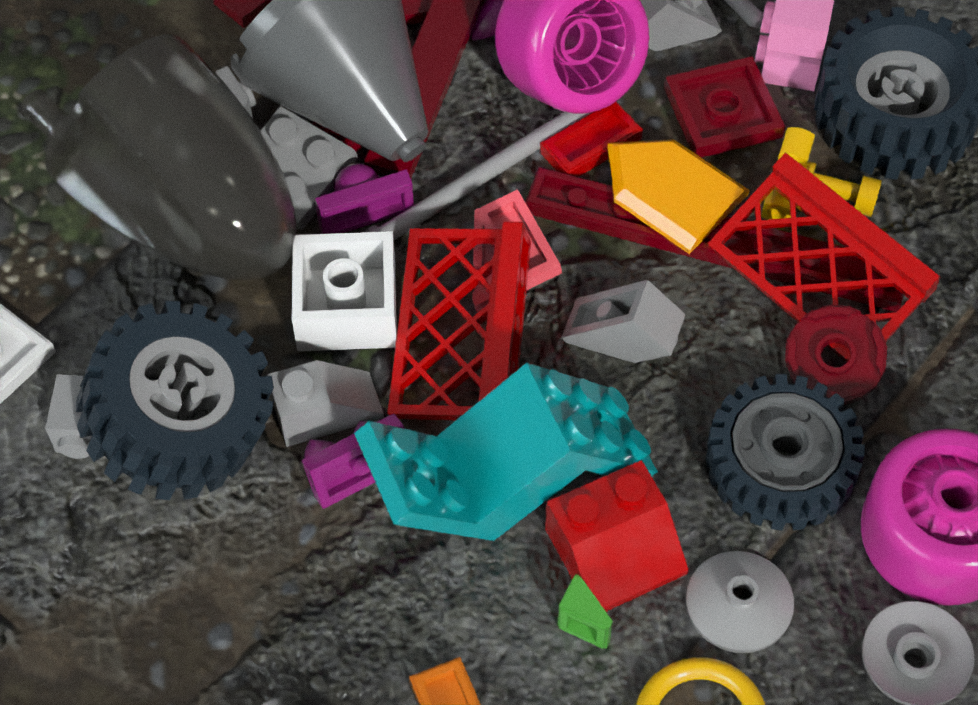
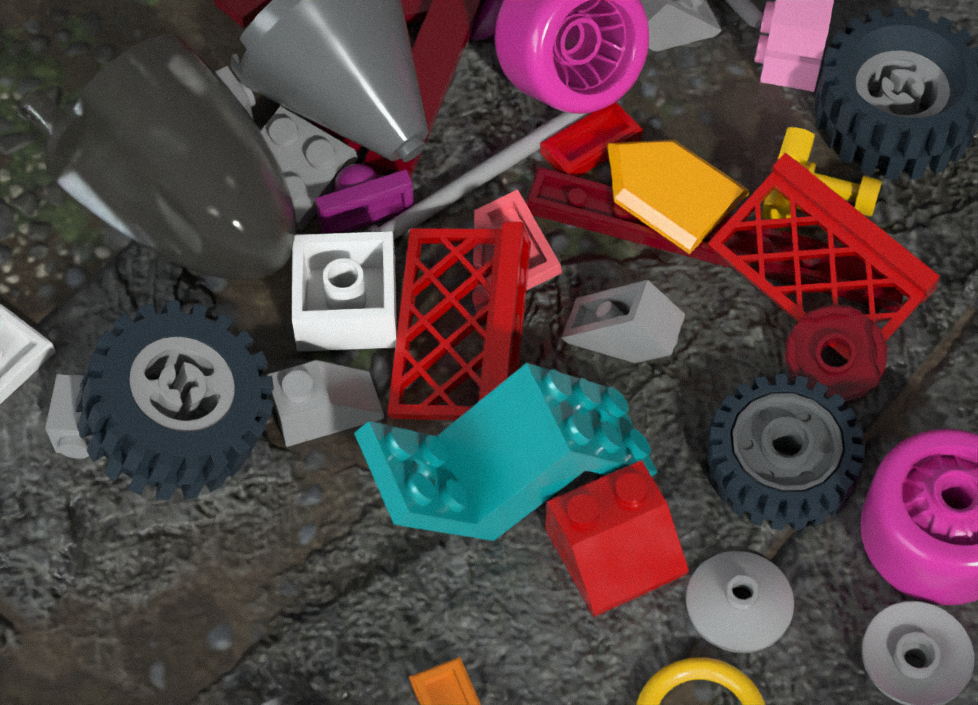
(339, 467): magenta tile -> none
(584, 615): bright green slope -> none
(724, 107): dark red plate -> none

